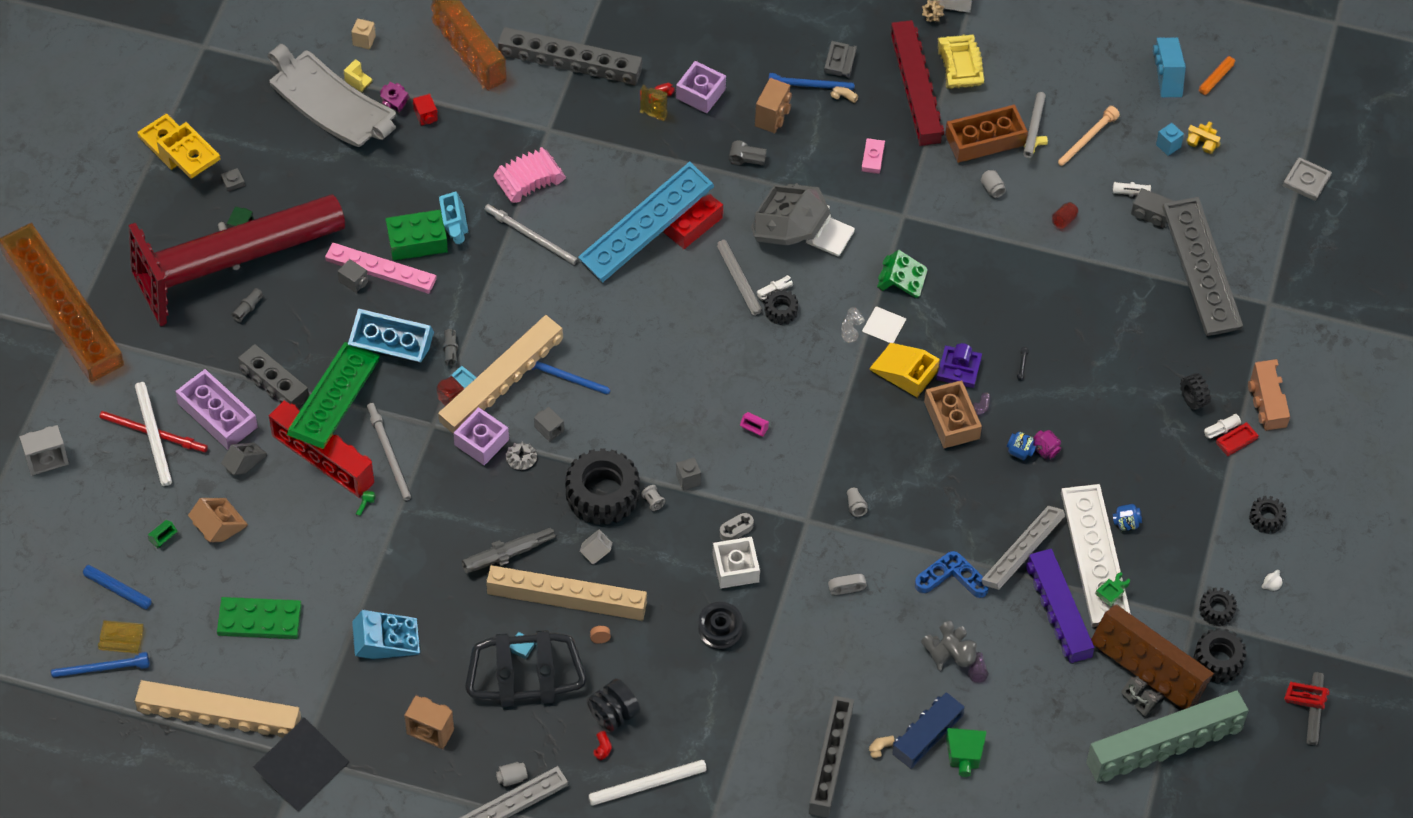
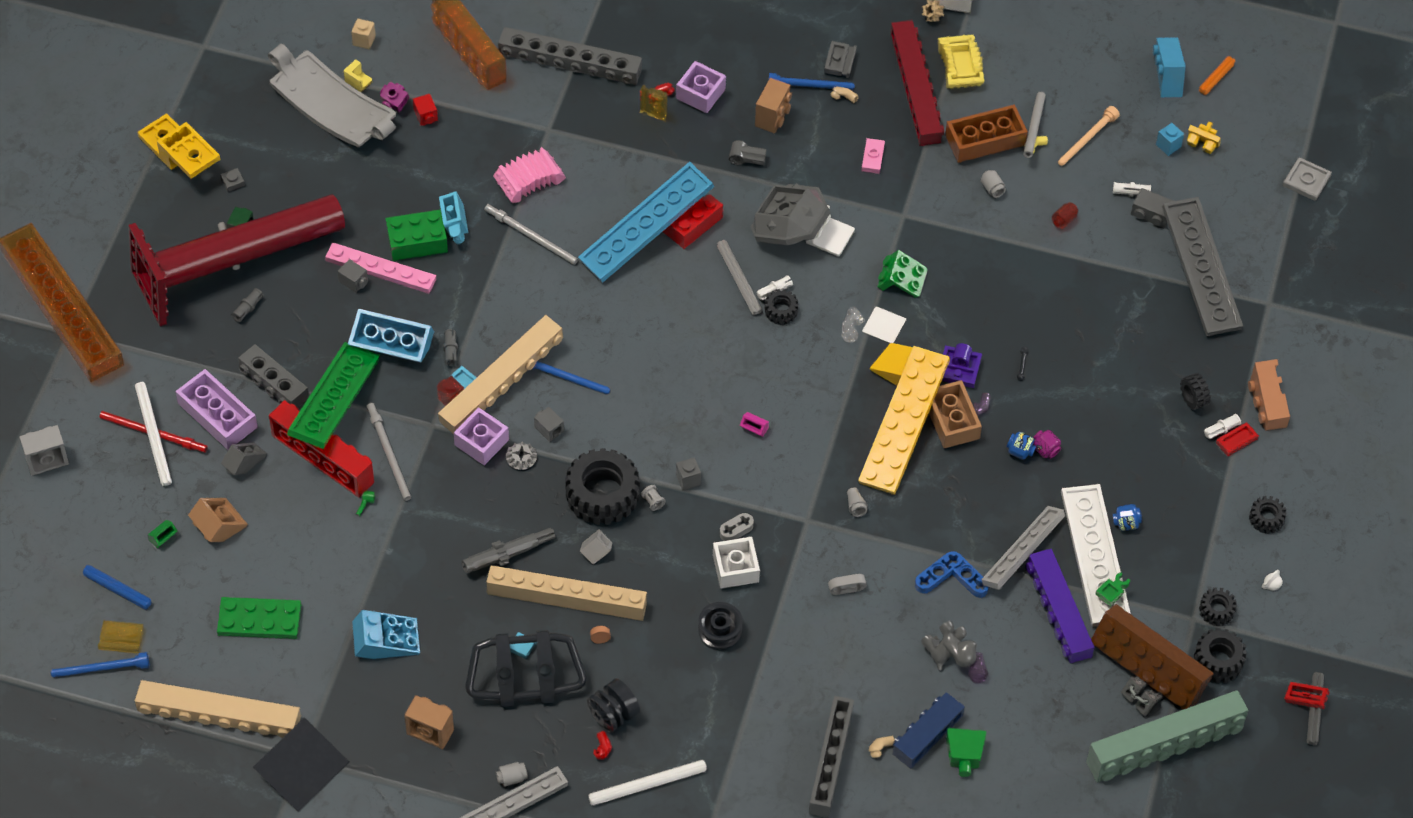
(904, 420): none -> yellow plate

